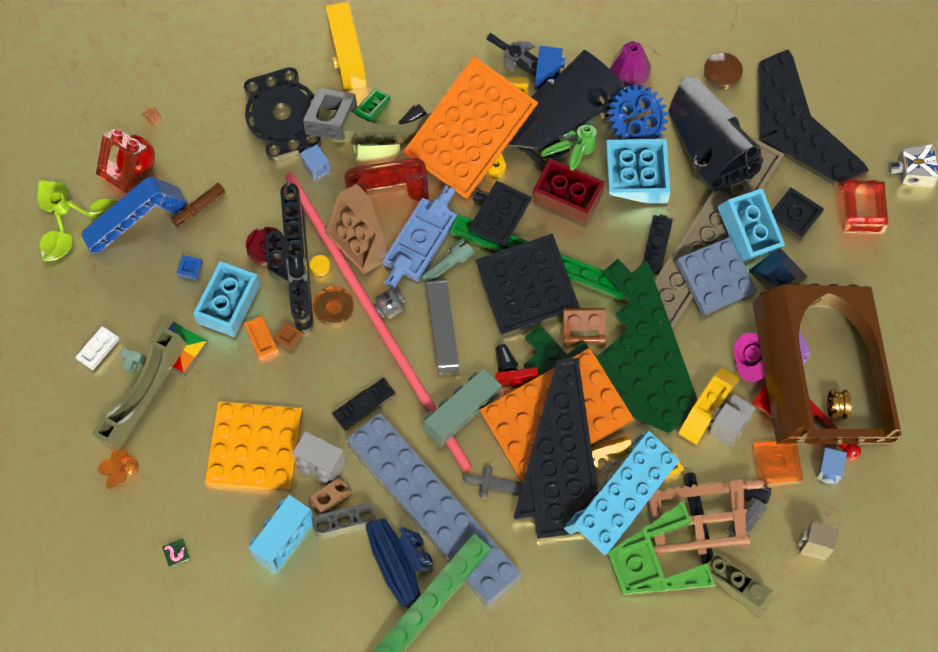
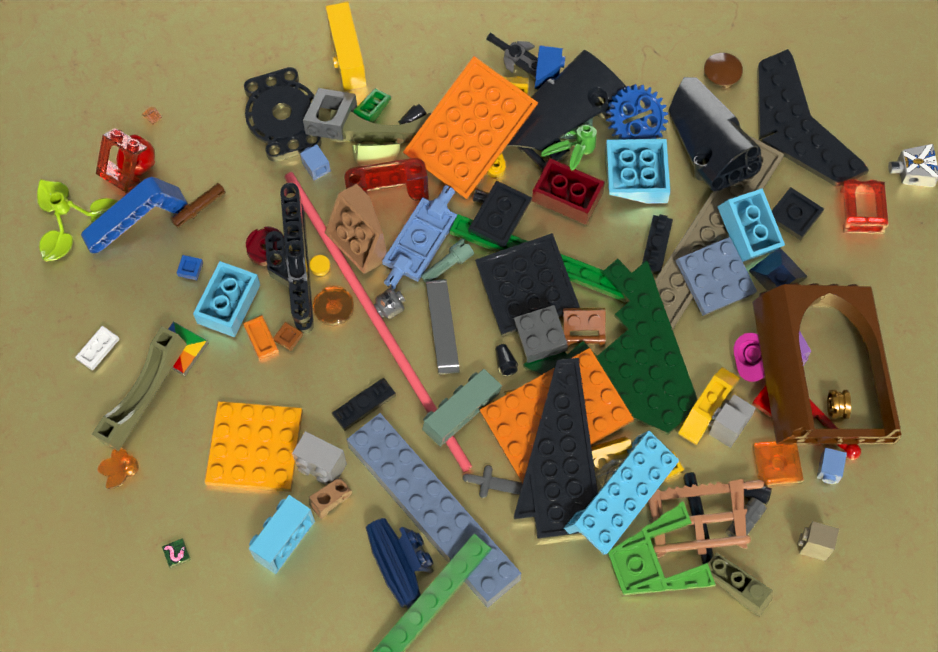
(132, 360): sand green tile -> none
(333, 518): dark grey beam -> none
(516, 378): red plate -> none
(541, 334): none -> dark grey brick
(631, 64): magenta cone -> none

